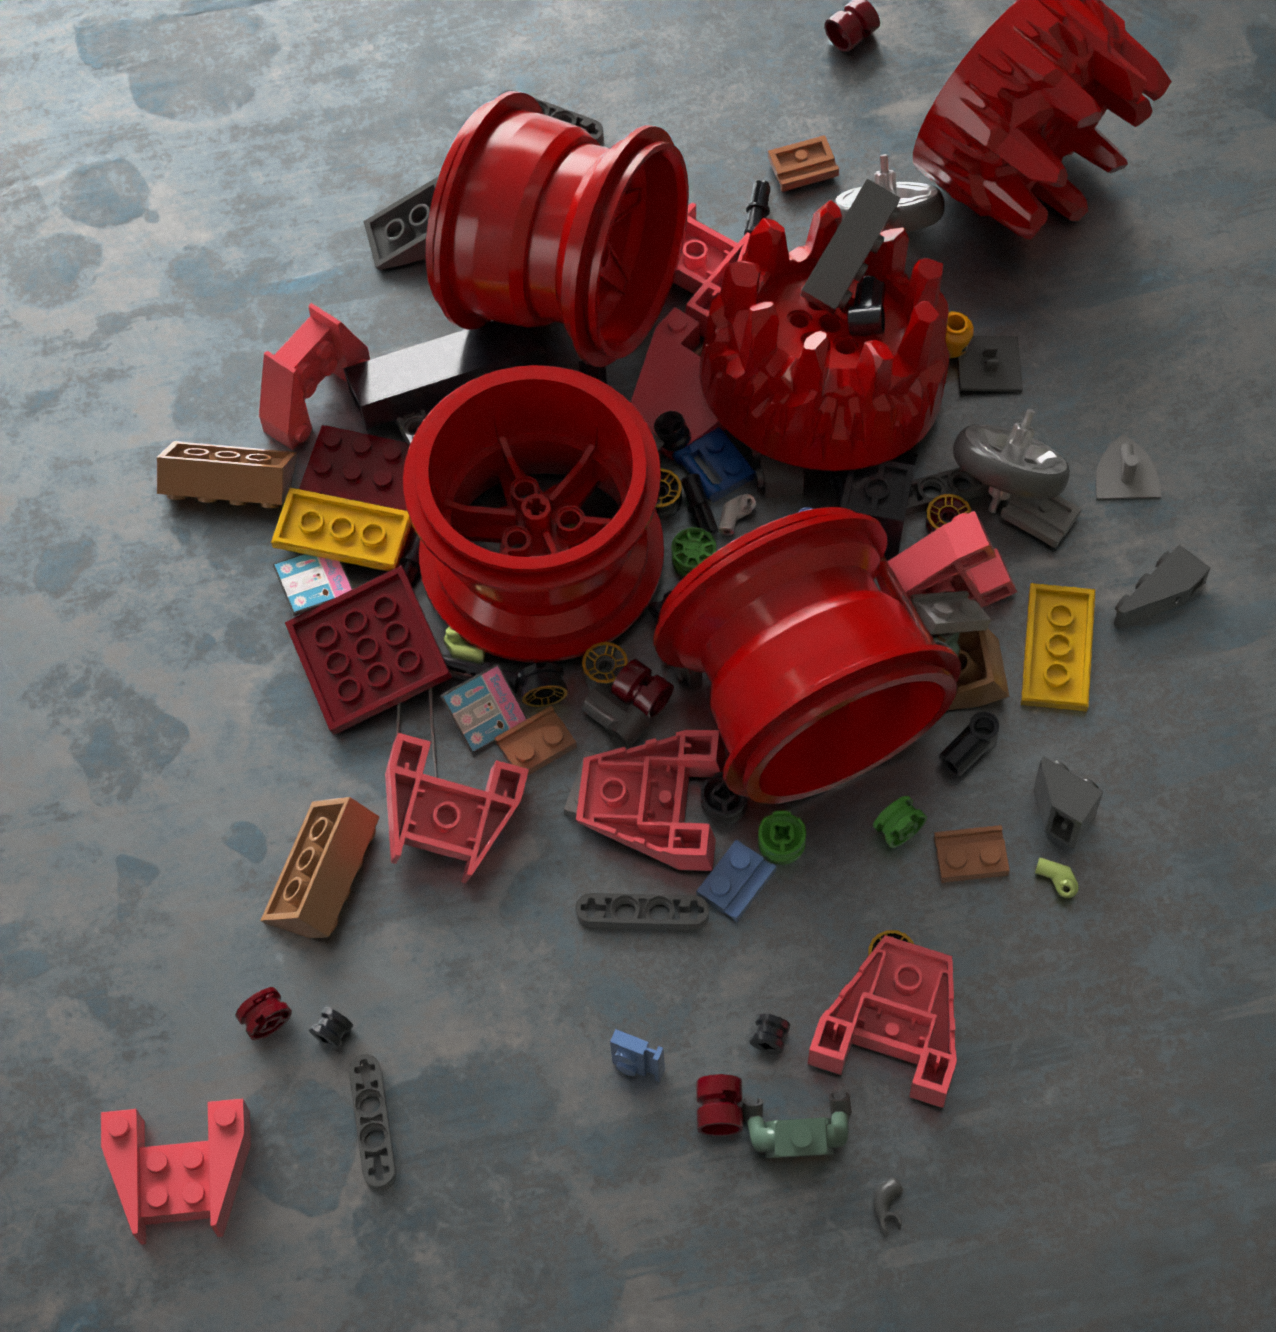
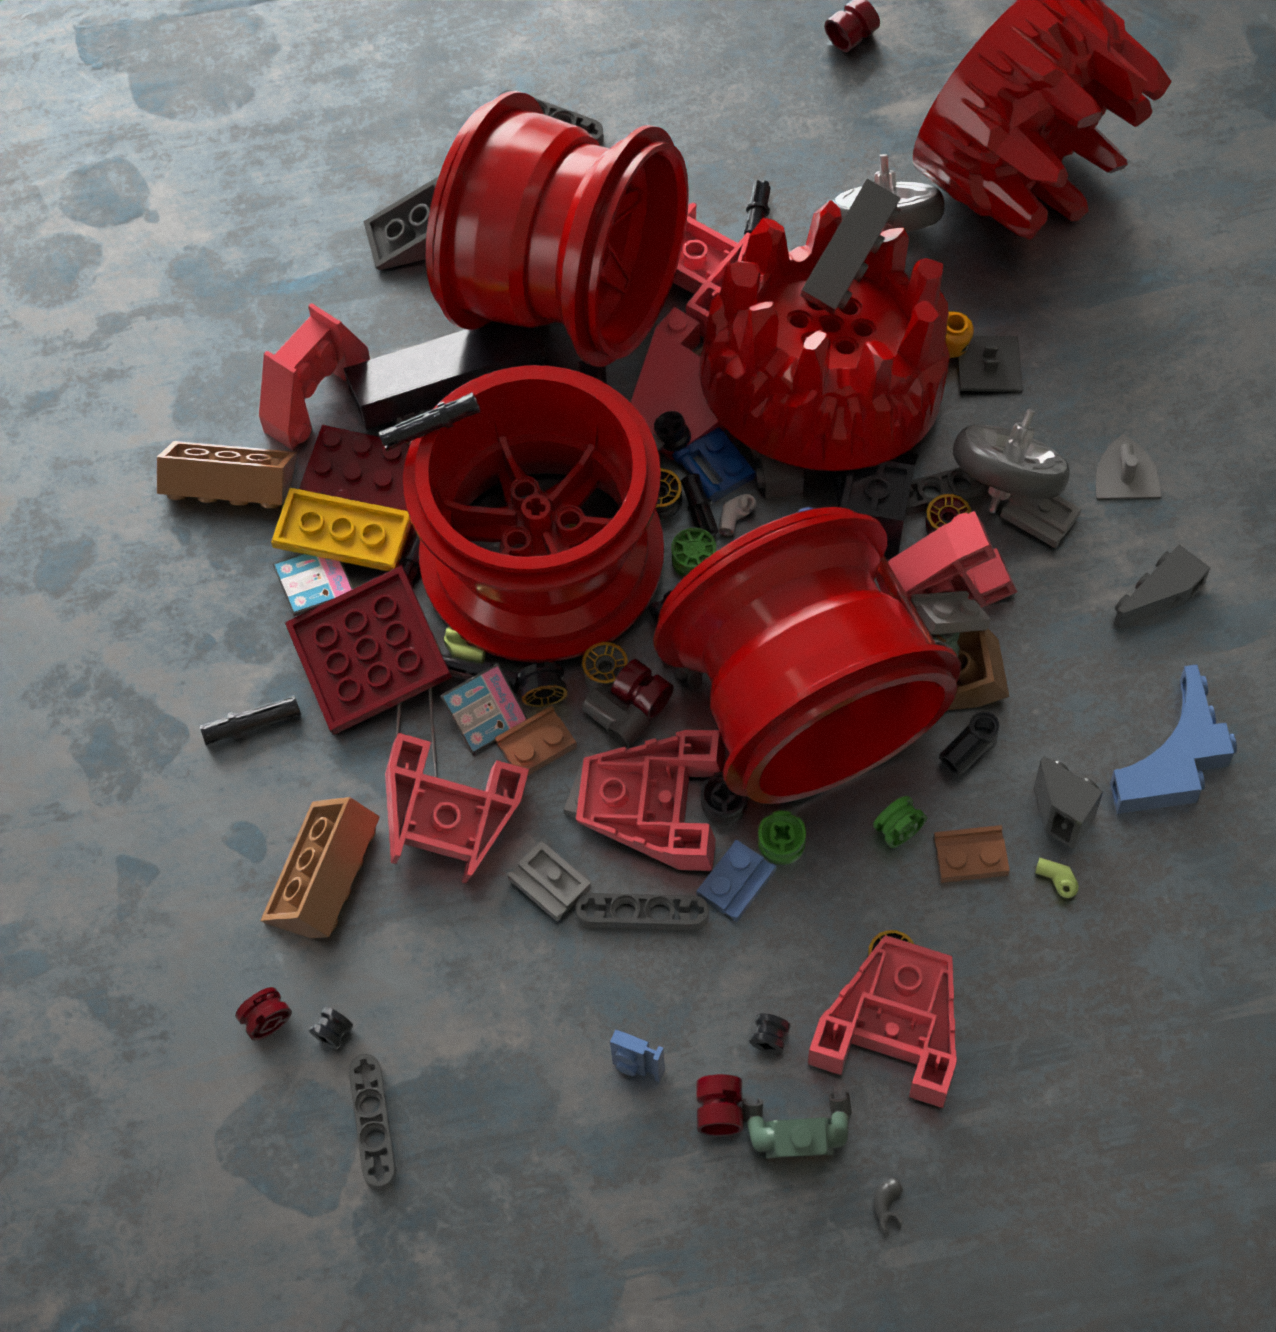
(181, 1178): coral wedge -> none
(243, 722): none -> black pin
(430, 421): none -> black pin
(549, 880): none -> light grey plate
(803, 163): nougat plate -> none
(868, 312): black piece -> none
(1058, 647): yellow tile -> none
(1175, 769): none -> medium blue arch

